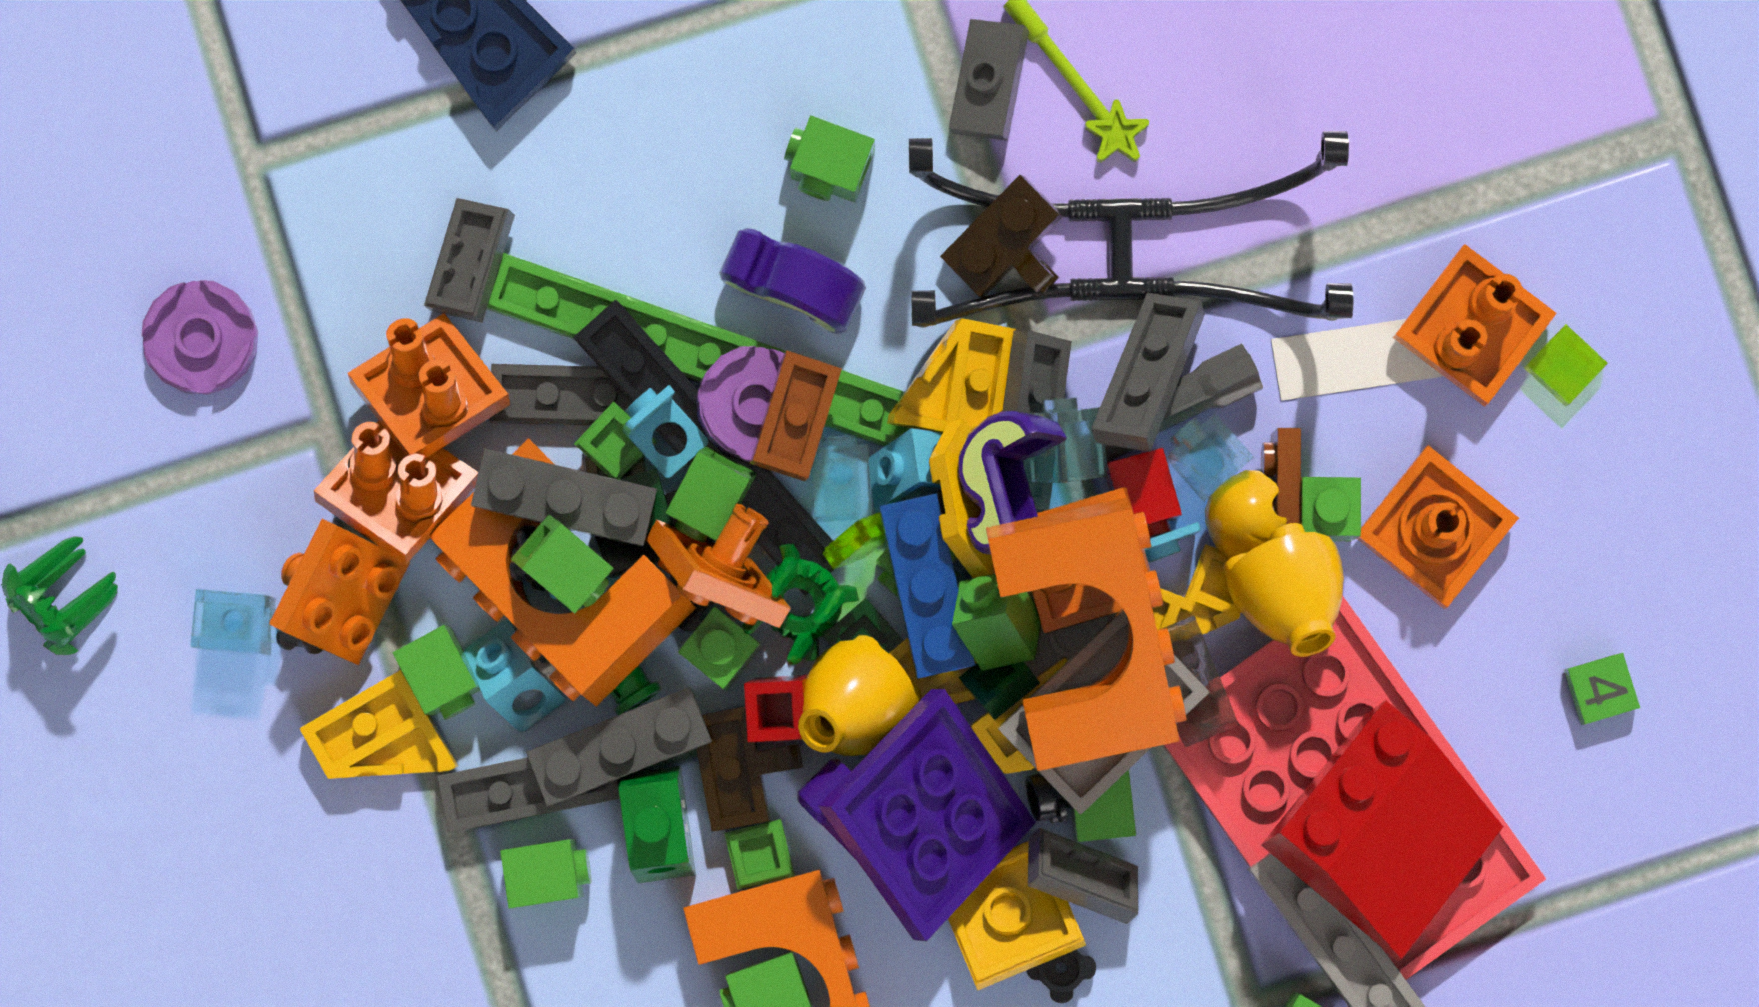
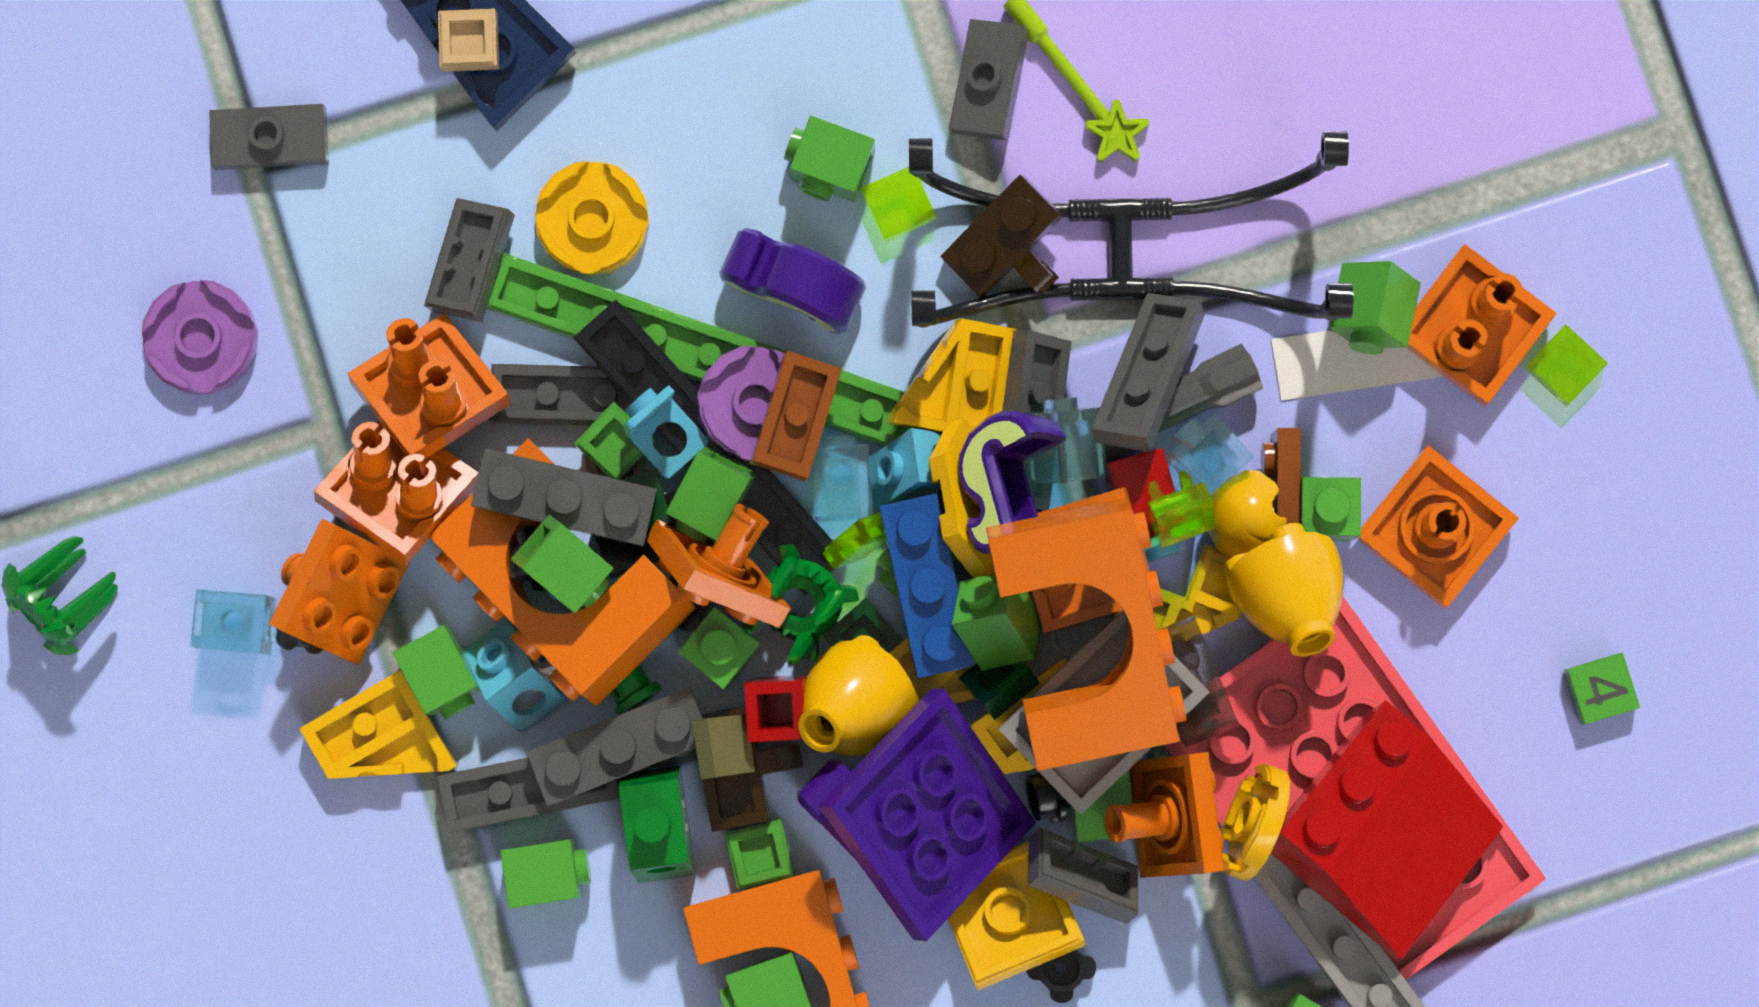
(269, 136): none -> dark grey plate
(468, 40): none -> tan tile
(592, 218): none -> yellow tile
(723, 746): none -> olive tile
(898, 204): none -> clear neon green tile
(1170, 816): none -> orange plate
(1182, 512): none -> clear neon green tile
(1255, 821): none -> yellow tile
(1382, 306): none -> bright green brick

